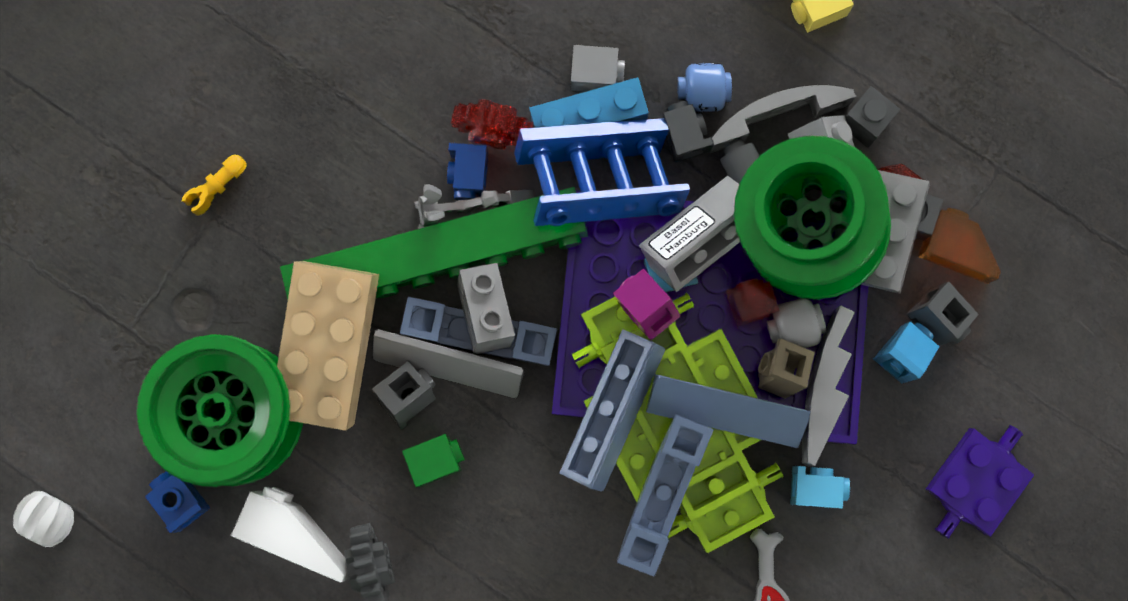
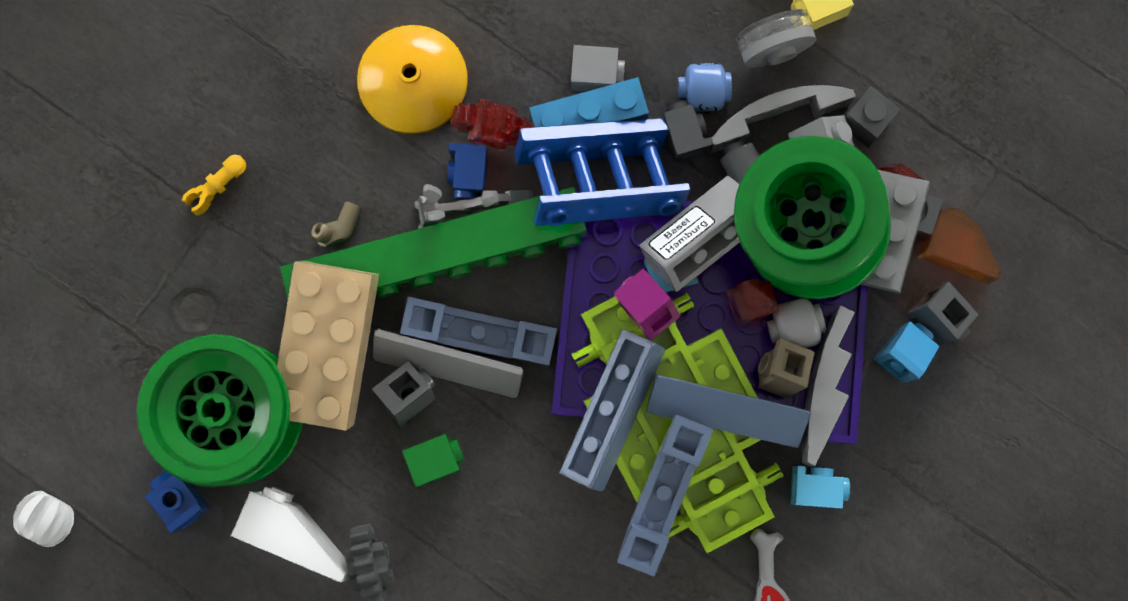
(338, 230): none -> dark tan arm
(416, 102): none -> yellow dish
(485, 308): light grey brick -> none
(776, 38): none -> piece
(979, 482): dark purple plate -> none

